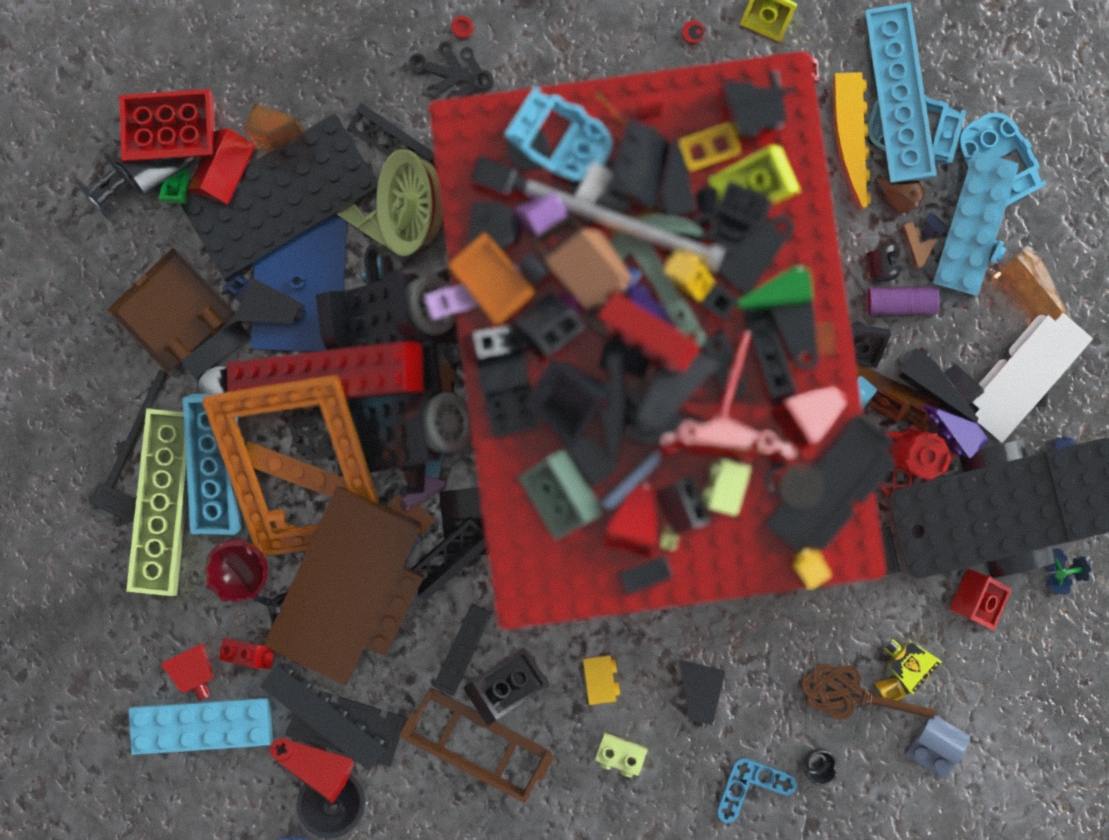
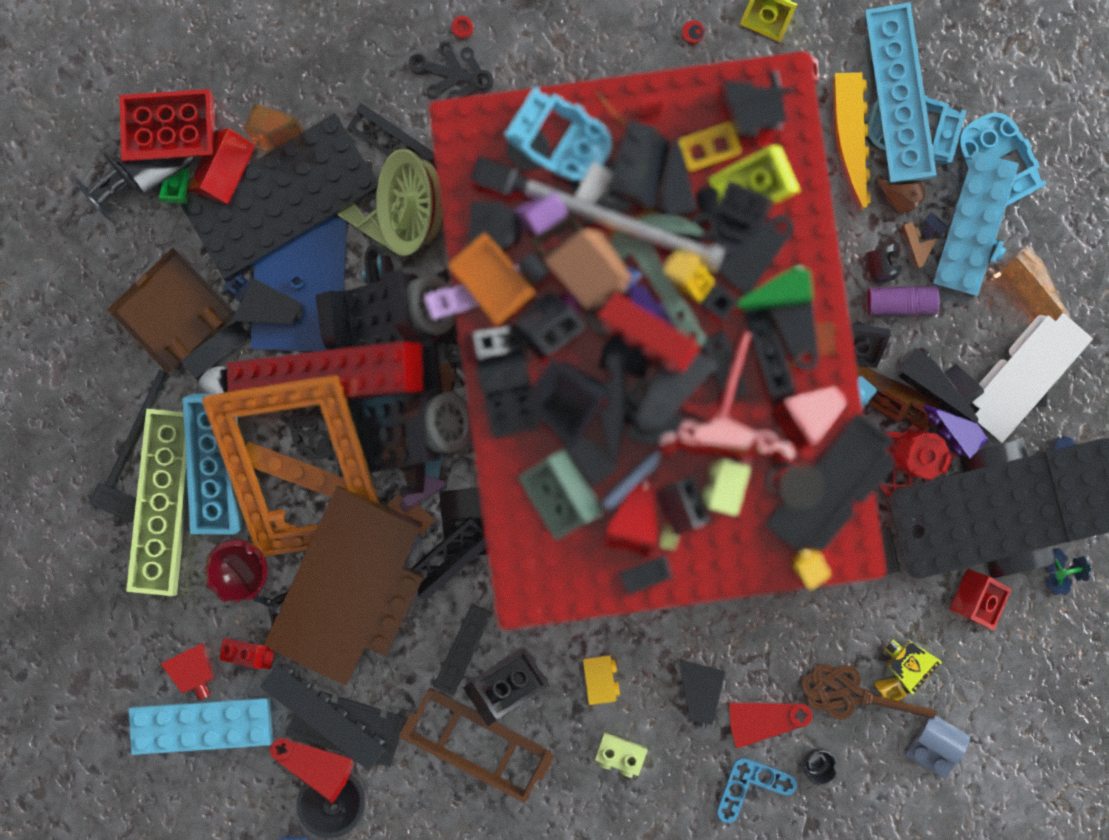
(762, 720): none -> red piece

